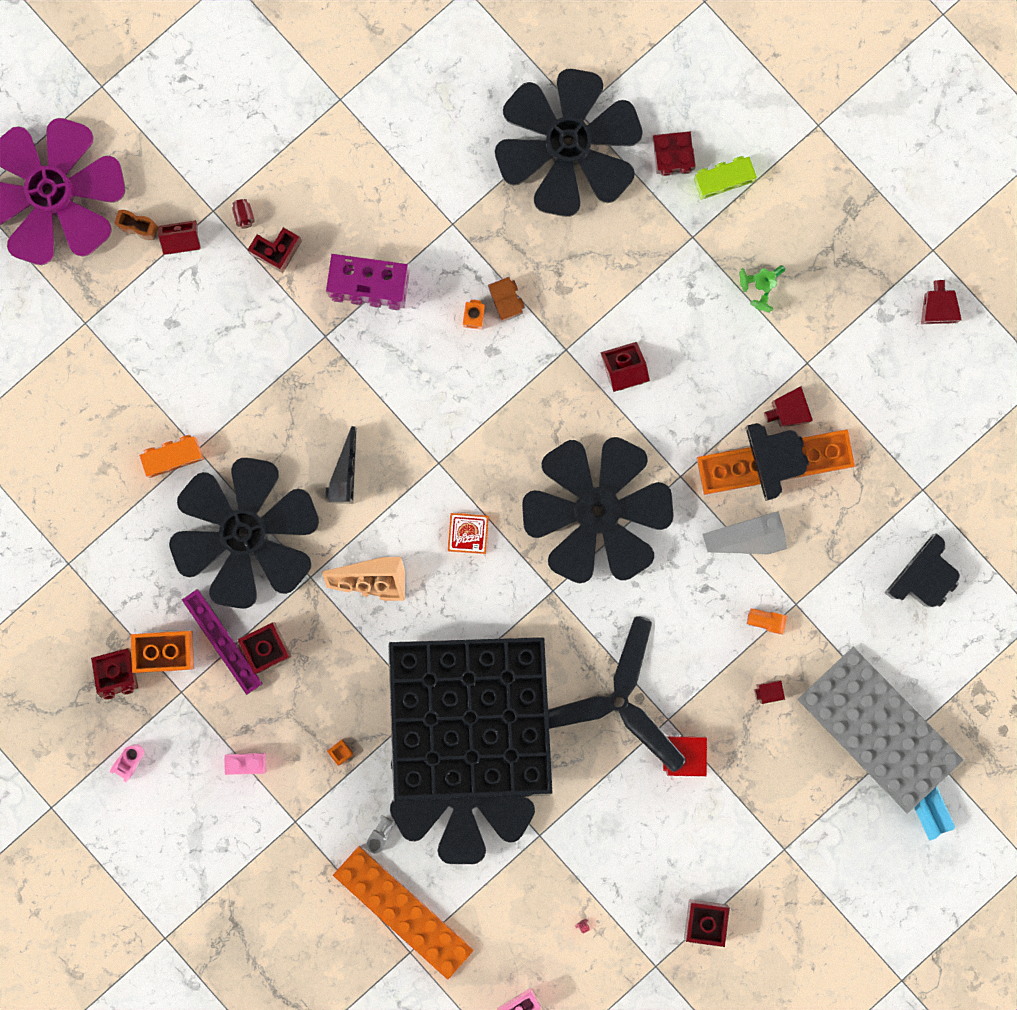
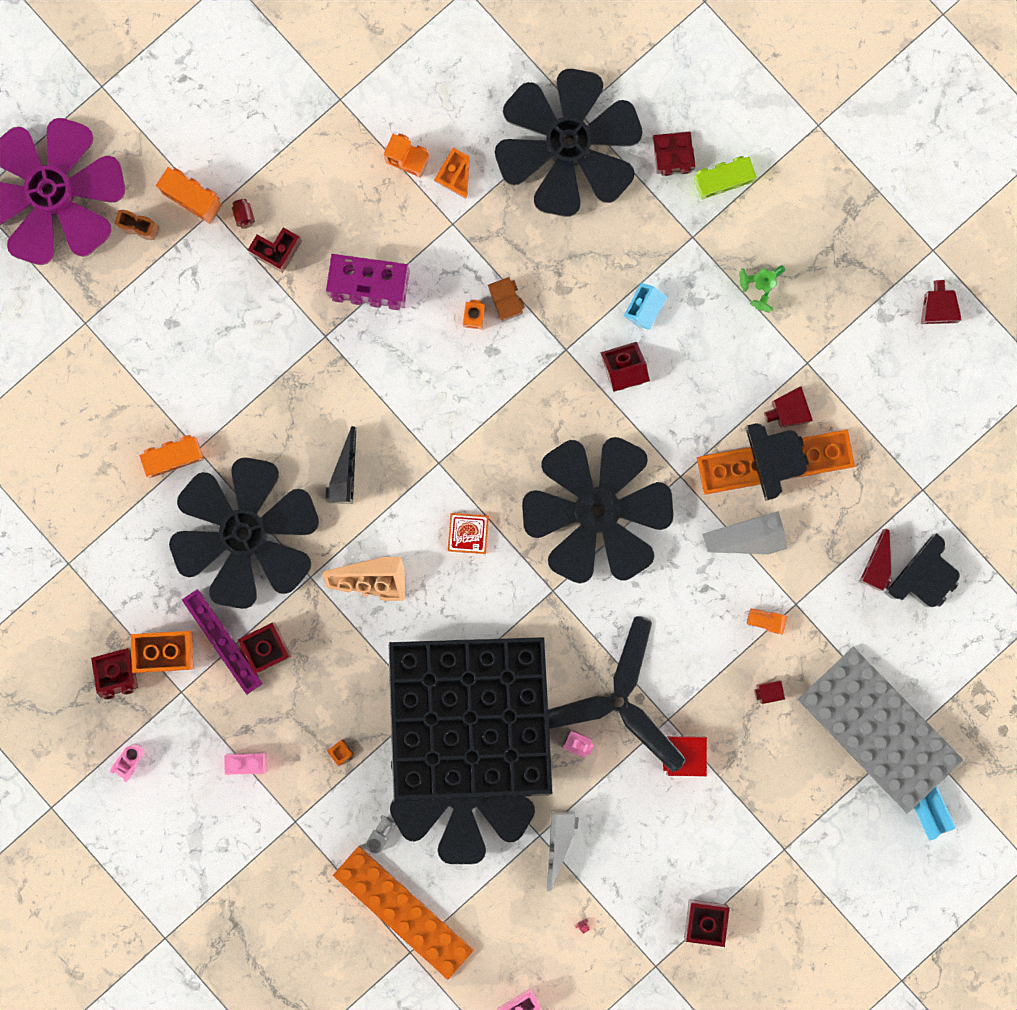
(179, 237): dark red panel -> none
(189, 194): none -> orange brick
(405, 156): none -> orange brick
(455, 173): none -> orange wing
(561, 834): none -> light grey wedge
(578, 744): none -> bright pink brick
(645, 306): none -> medium azure brick
(878, 568): none -> dark red slope

